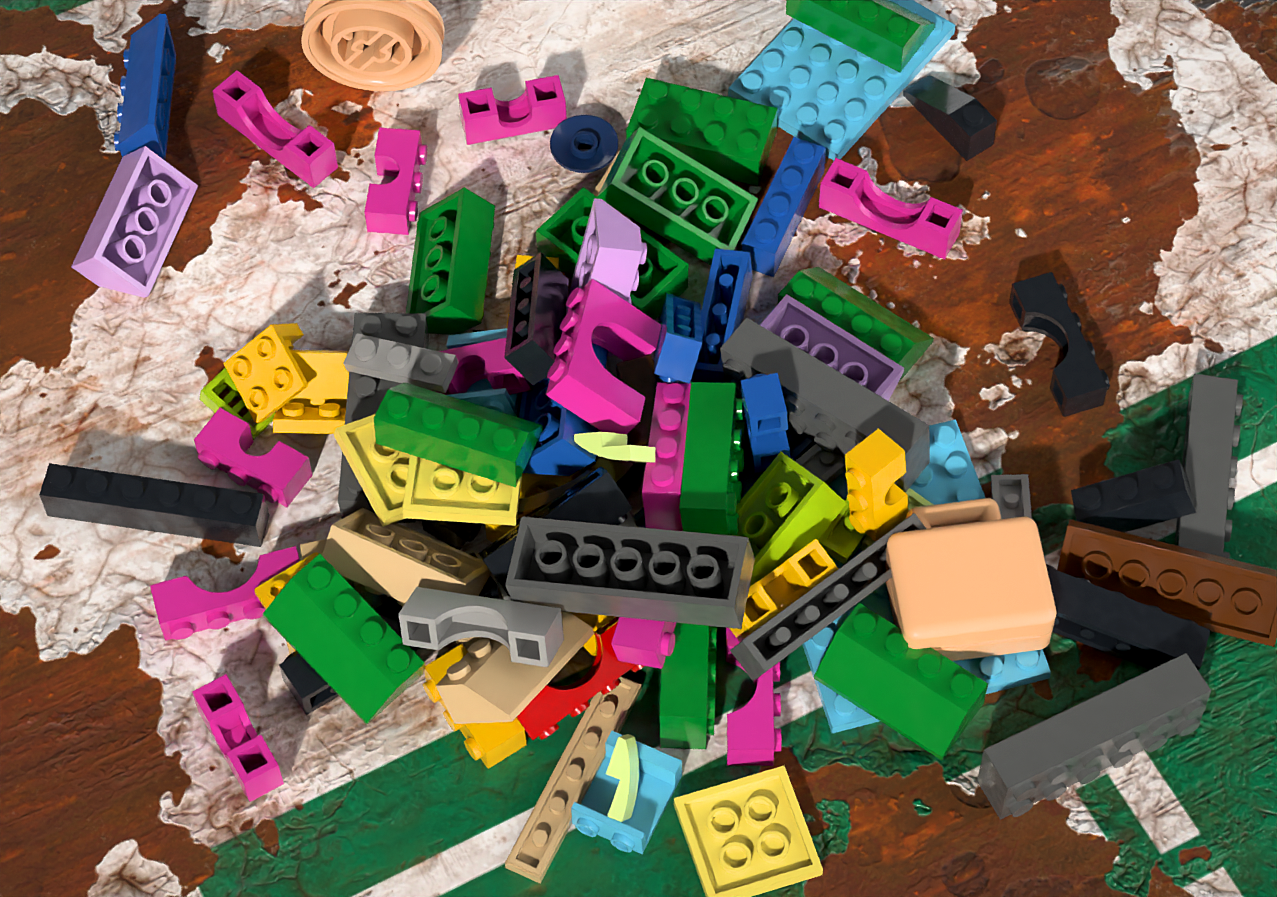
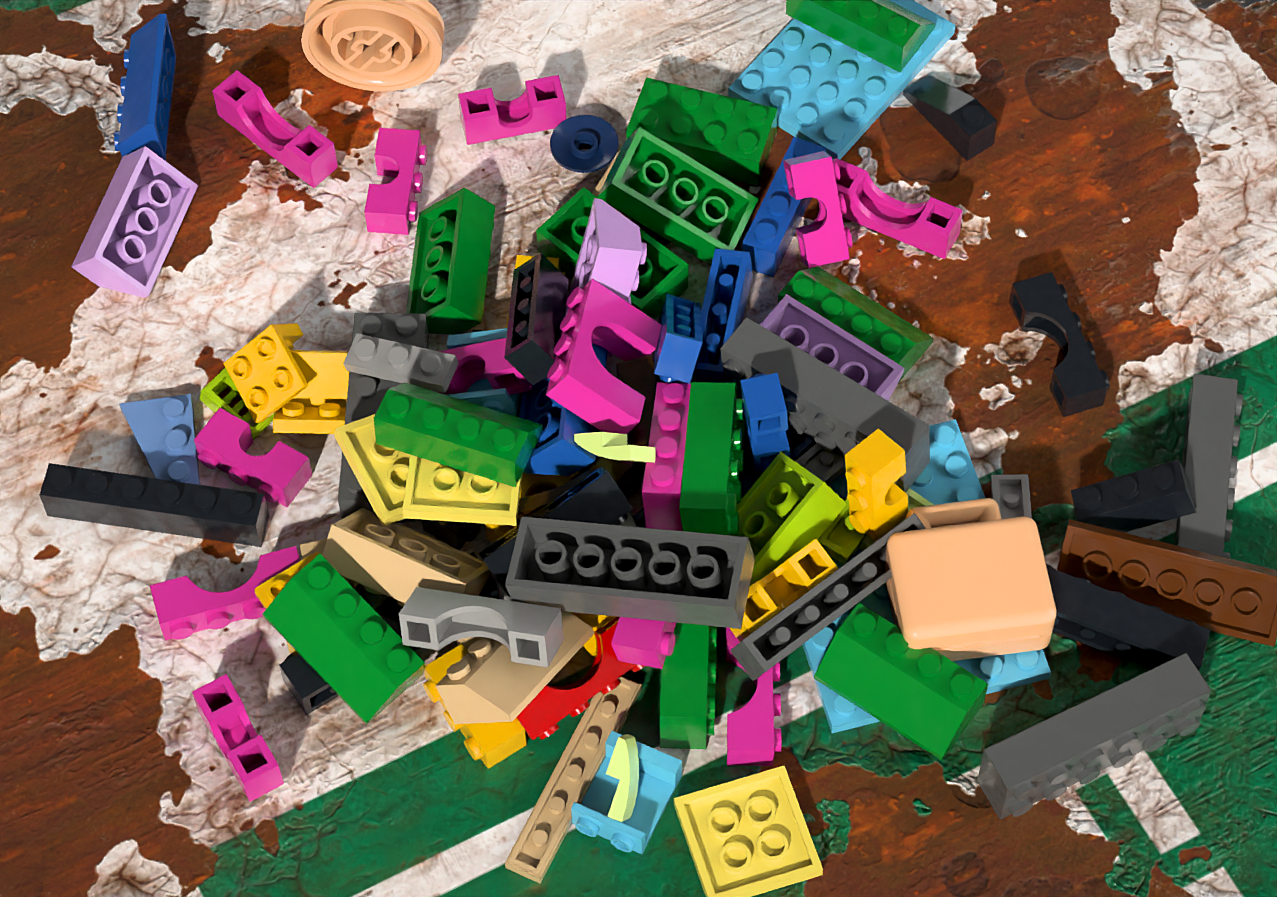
(166, 436): none -> medium blue wing
(825, 238): none -> dark pink arch

